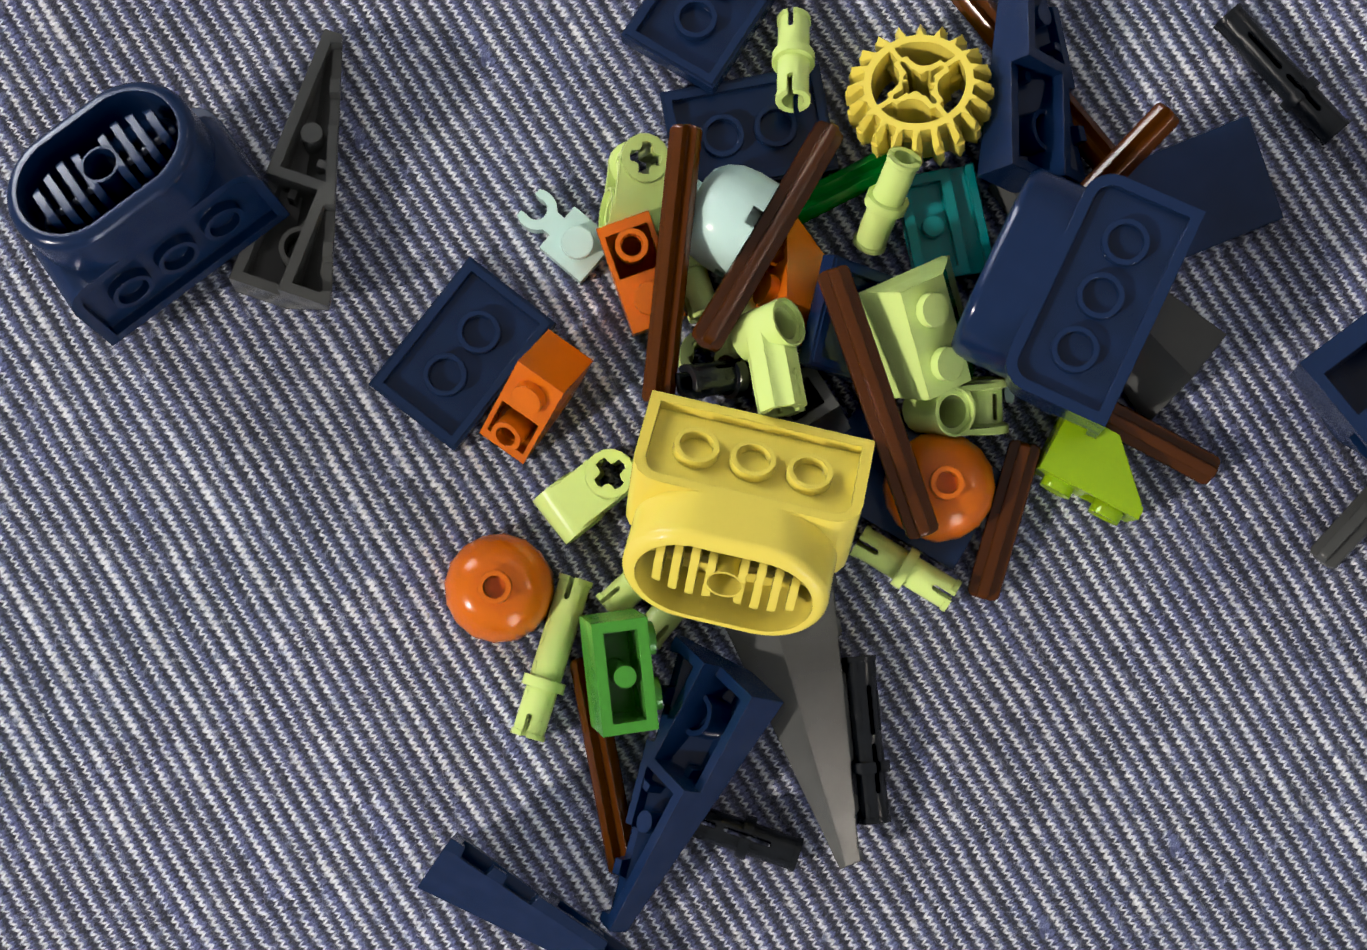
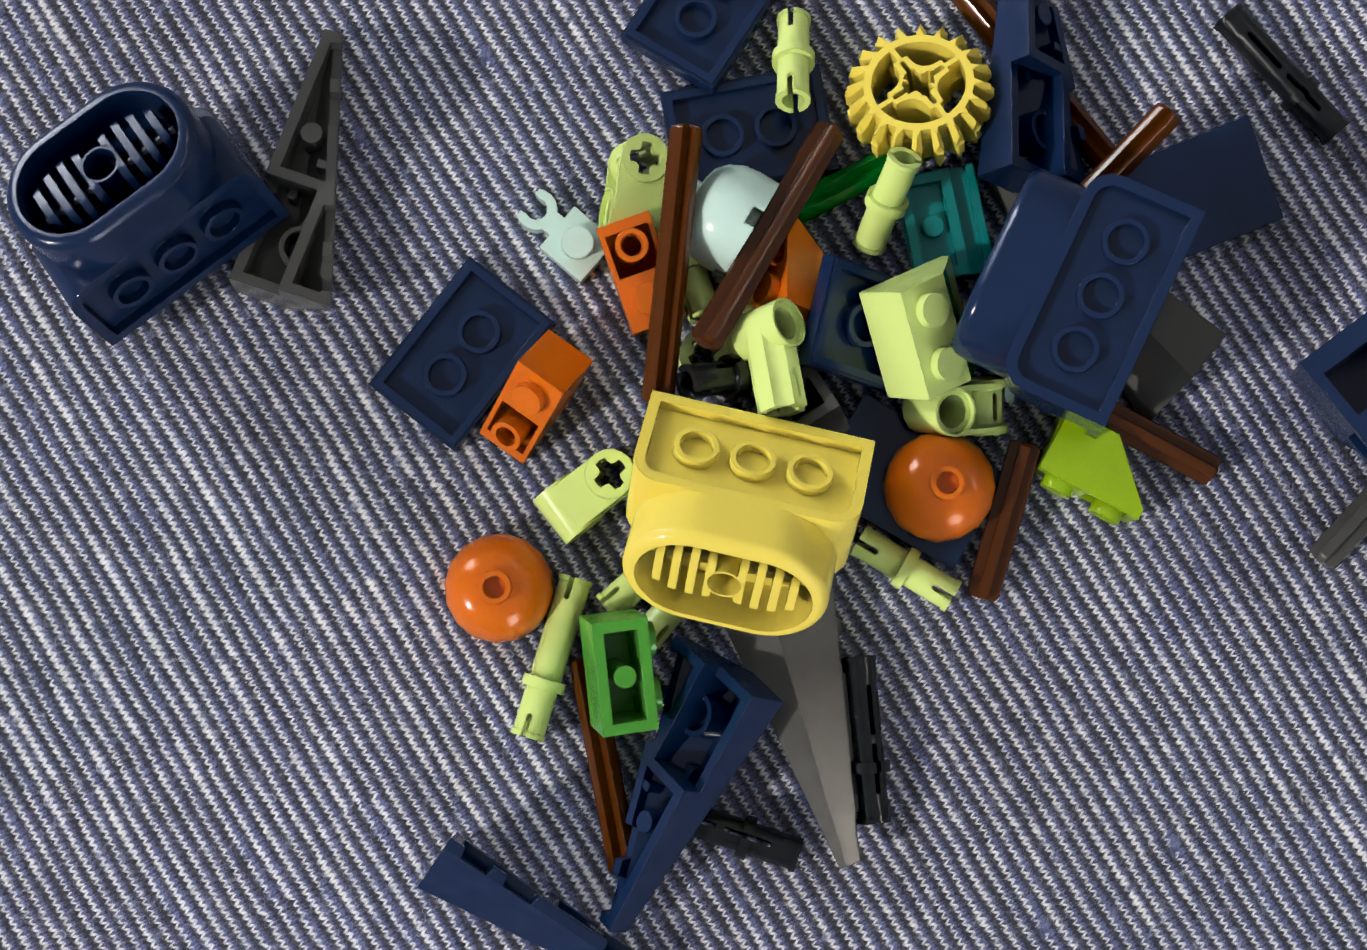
(878, 402): reddish brown axle -> none

